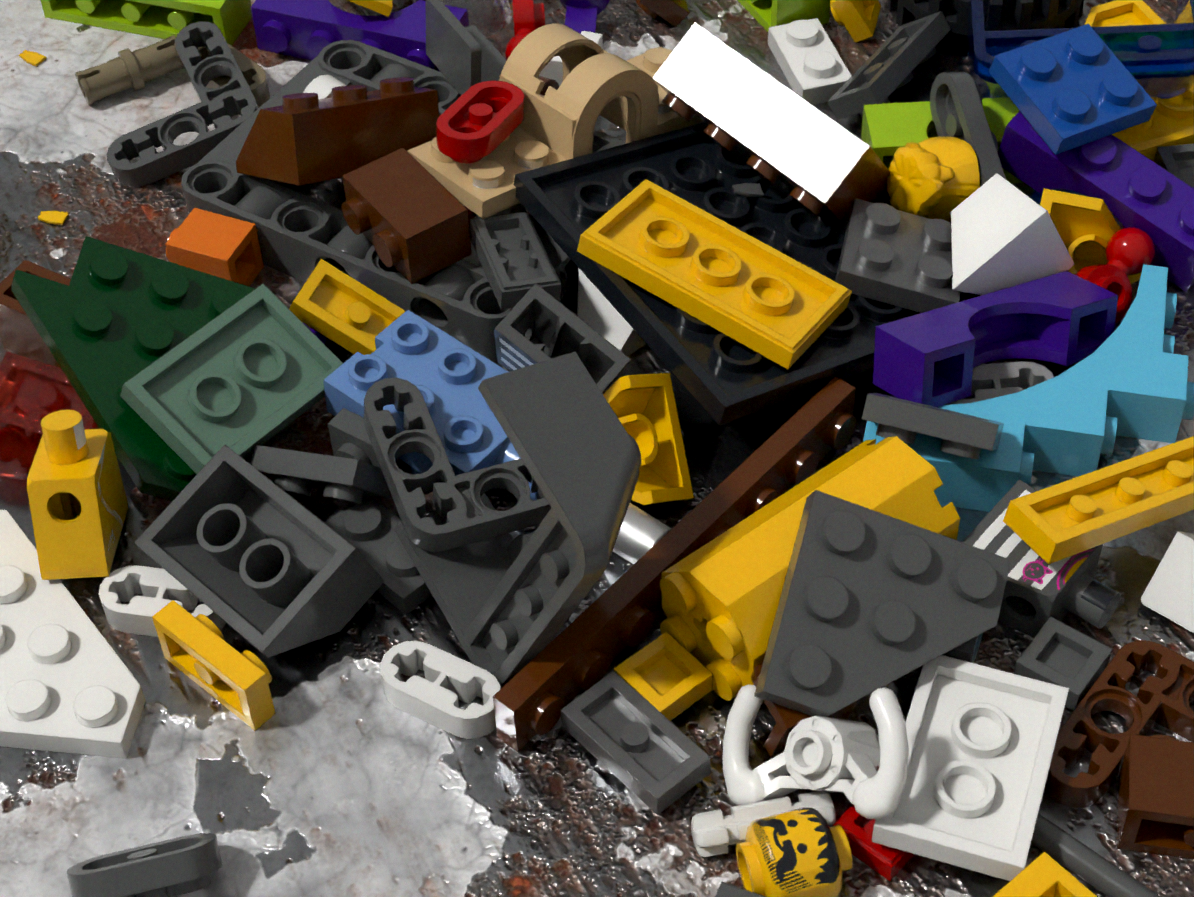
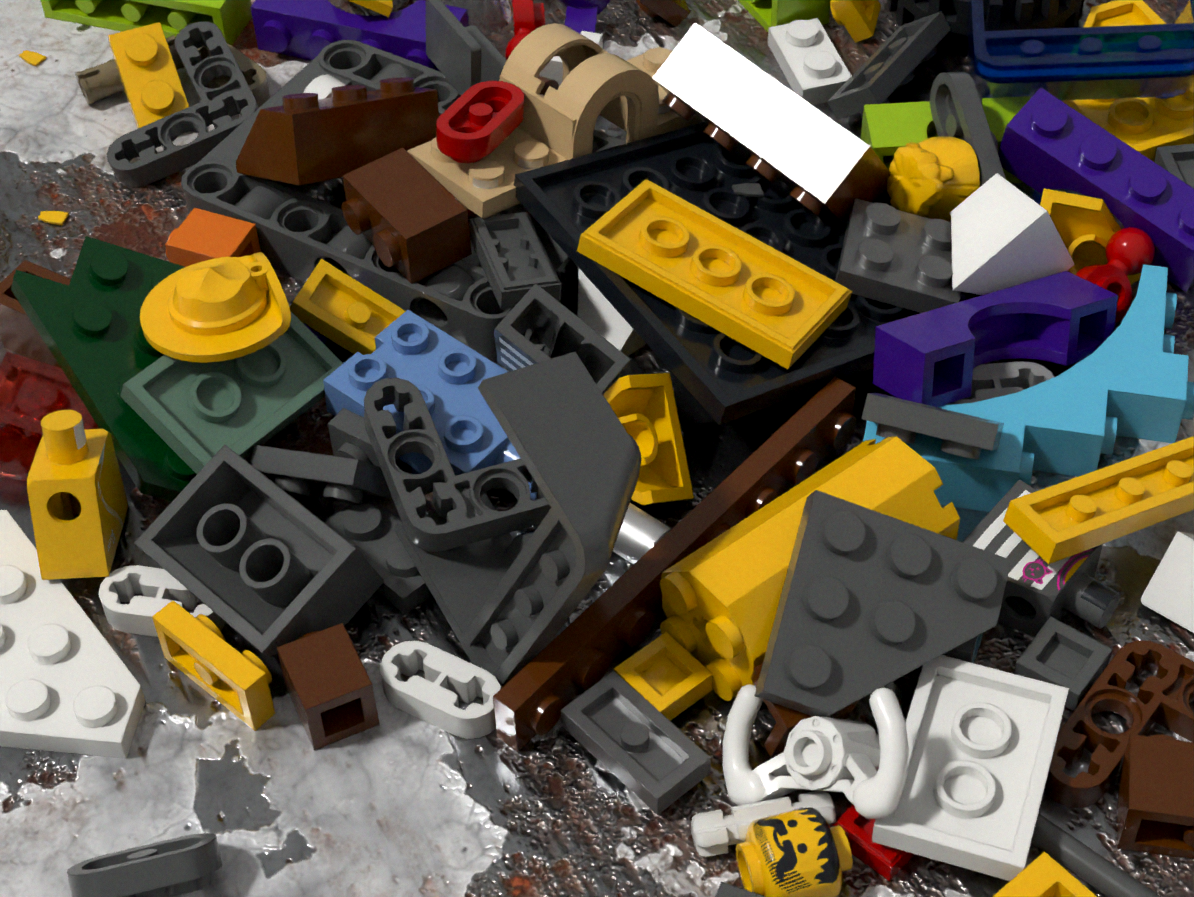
(147, 73): none -> yellow plate
(216, 310): none -> yellow hat
(328, 685): none -> reddish brown brick
(1072, 88): blue plate -> none

